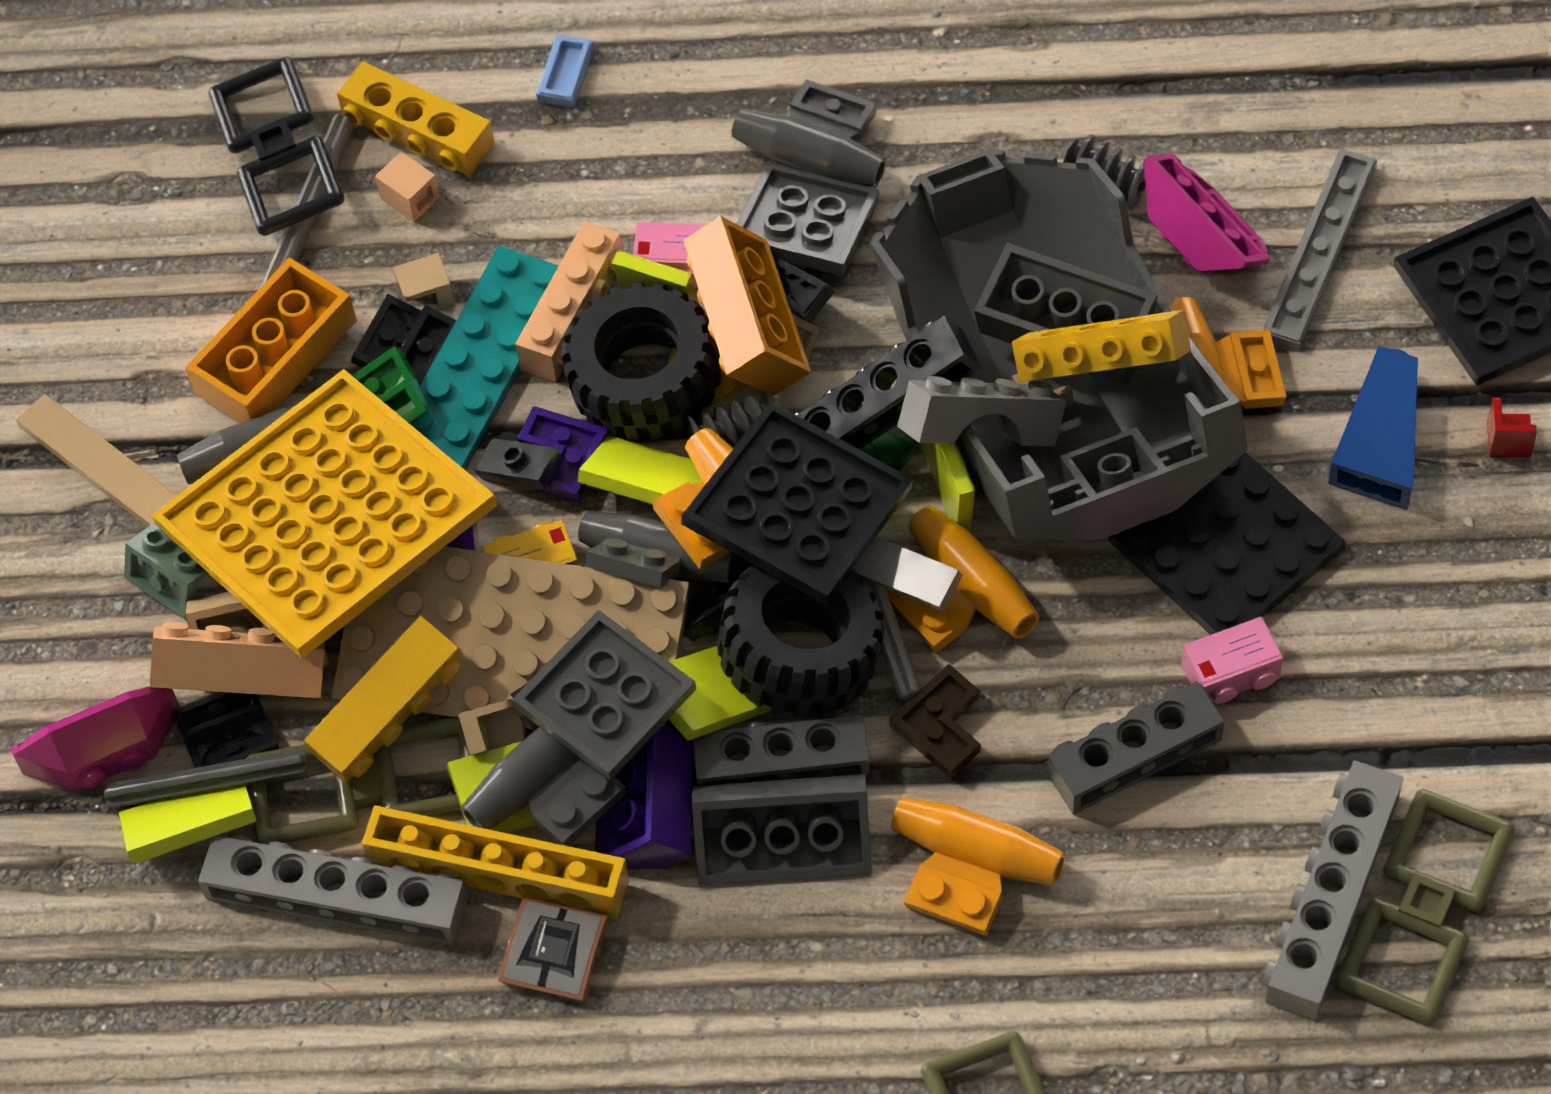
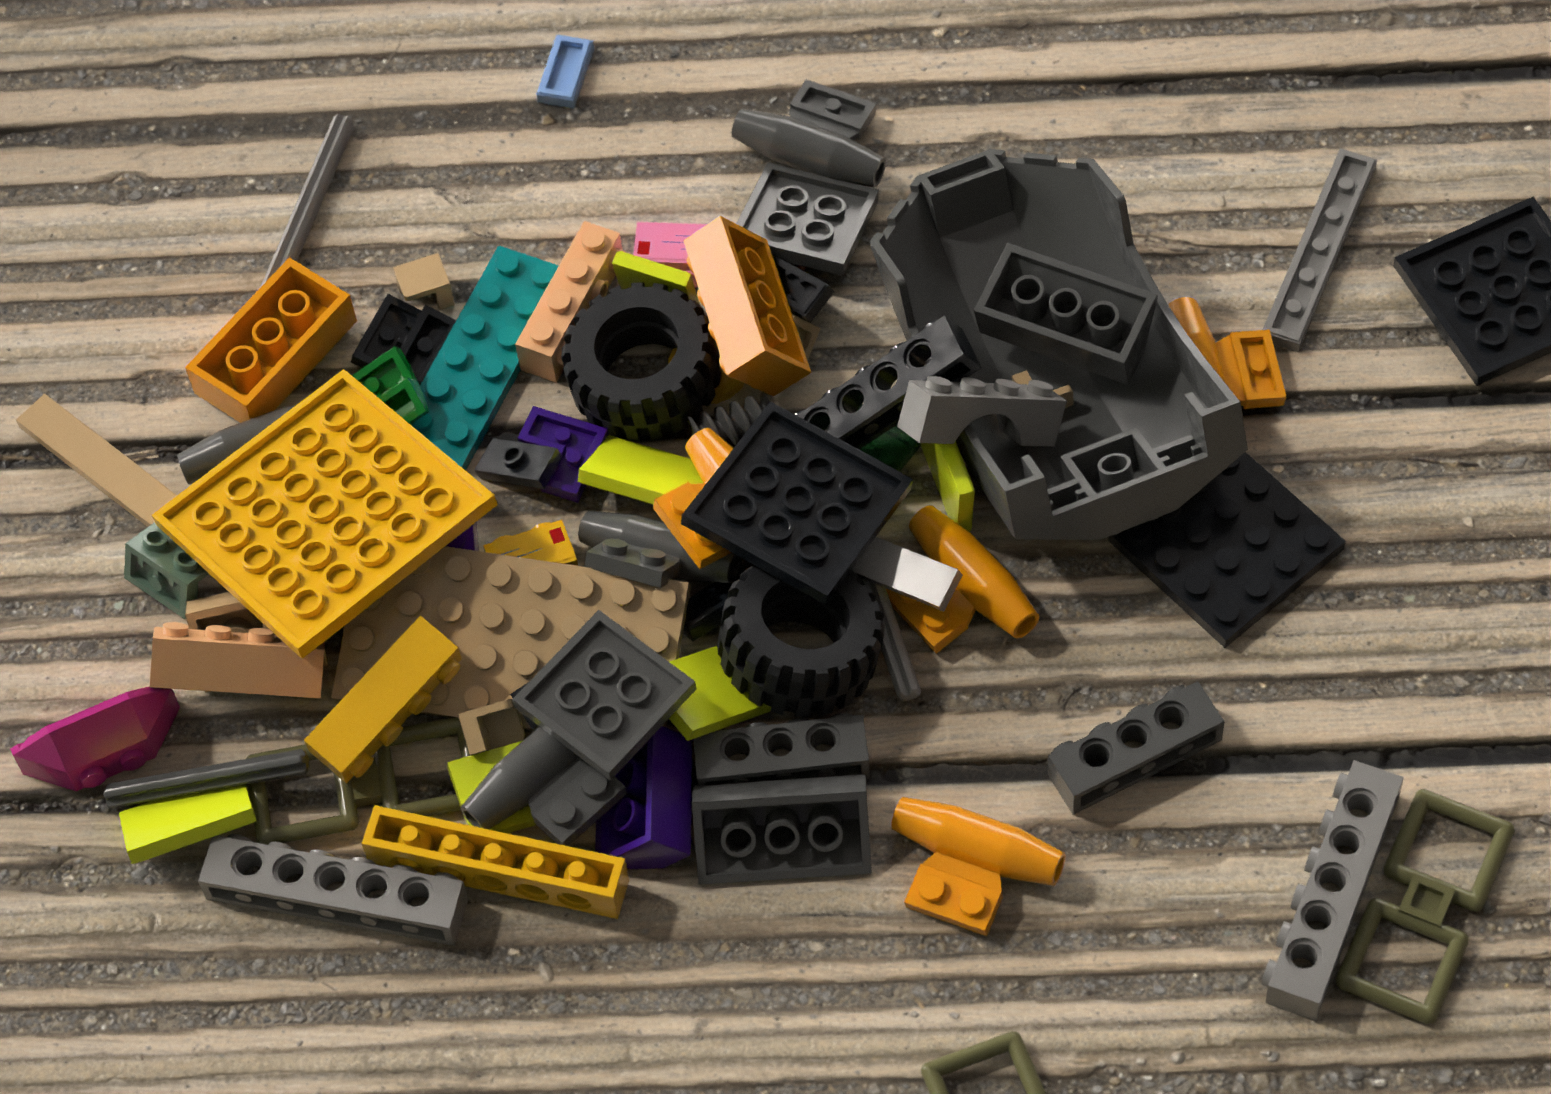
(224, 728): black slope -> none
(275, 146): black bar -> none
(407, 186): light nougat panel -> none
(416, 119): yellow brick -> none
(553, 948): slope -> none
(930, 723): dark brown plate -> none
(1101, 346): yellow brick -> none
(1123, 174): dark grey piece -> none
(1198, 218): dark pink wedge -> none
(1233, 660): bright pink brick -> none
(1379, 438): blue slope -> none
(1509, 433): red panel -> none

